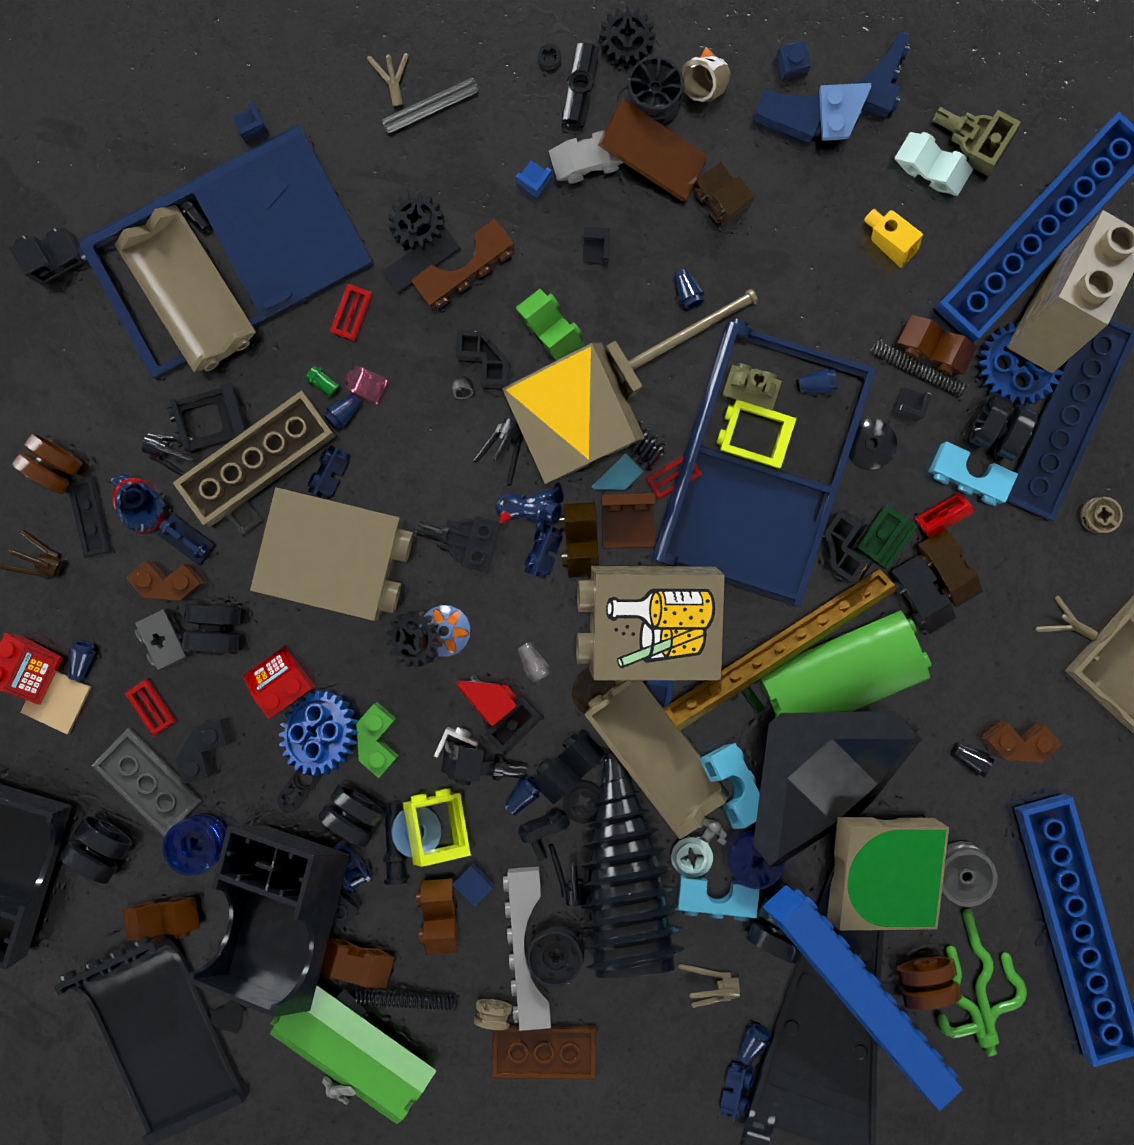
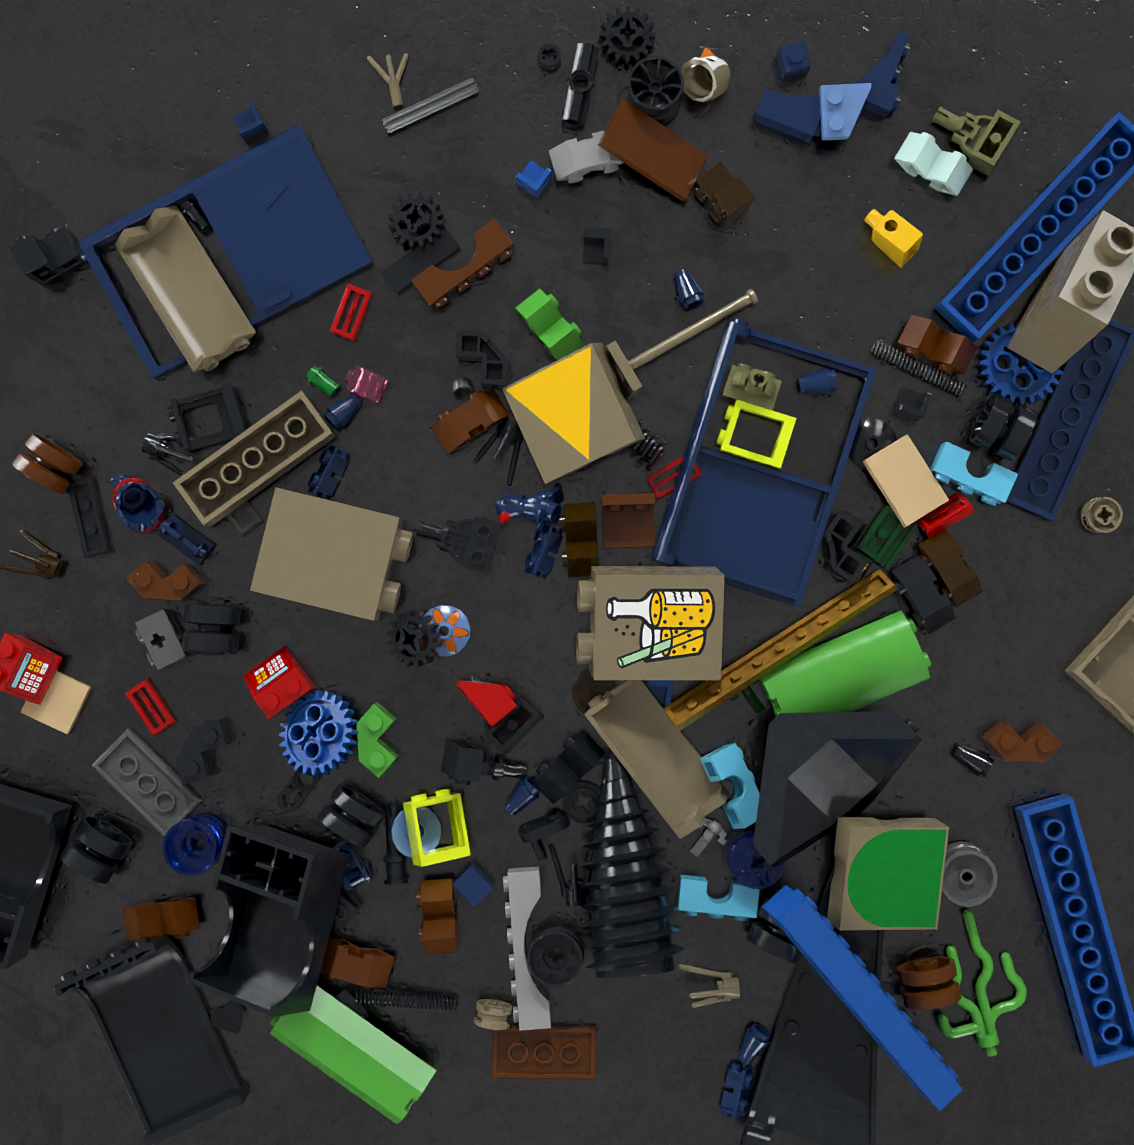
(80, 657): dark blue cone -> none
(336, 1091): light grey piece -> none
(459, 733): white bracket -> none
(470, 419): none -> reddish brown brick
(534, 664): clear cone -> none
(619, 476): medium azure tile -> none
(684, 865): light aqua gear -> none
(905, 480): none -> tan tile
(1074, 625): dark tan plant -> none

